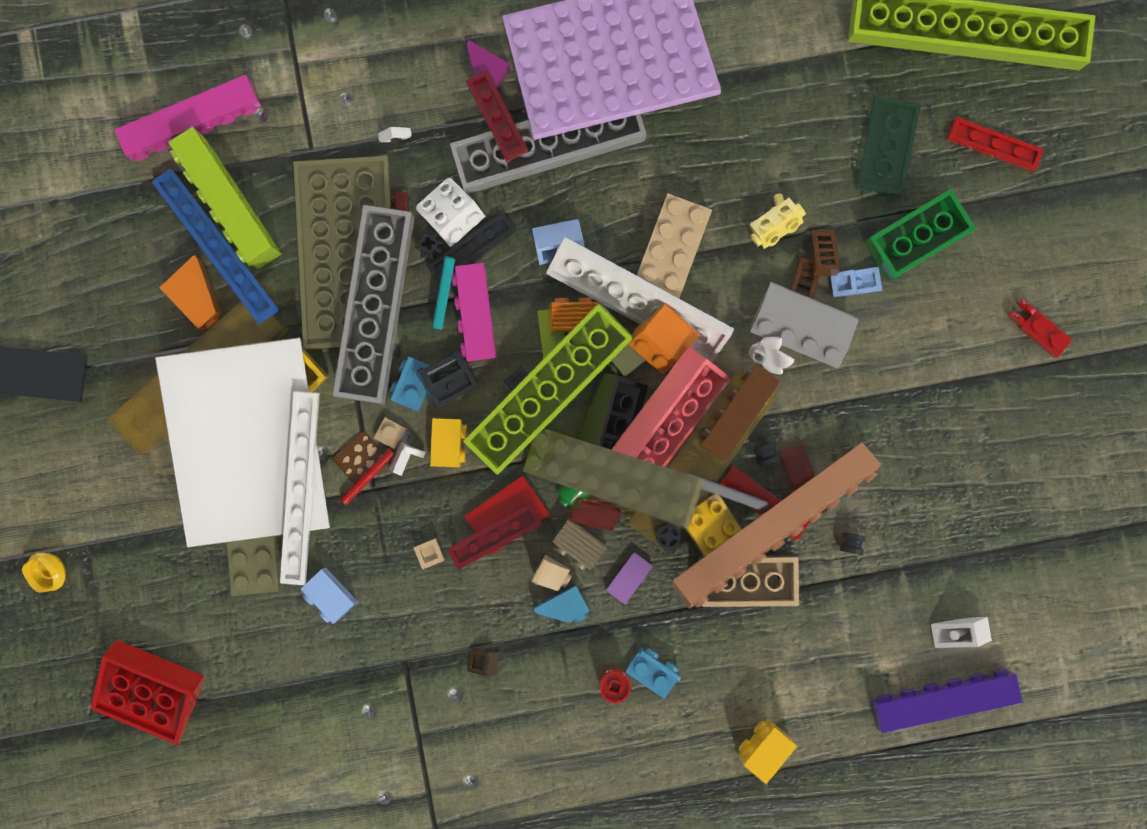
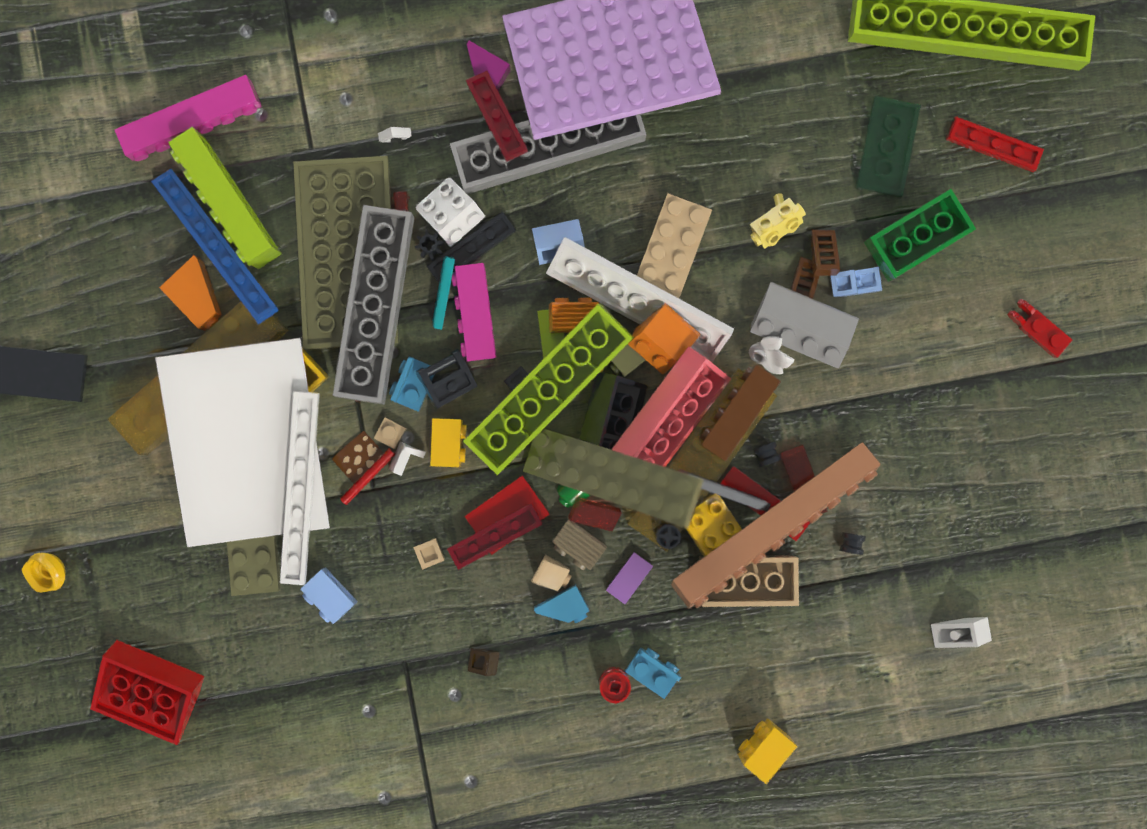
(946, 701): dark purple brick -> none

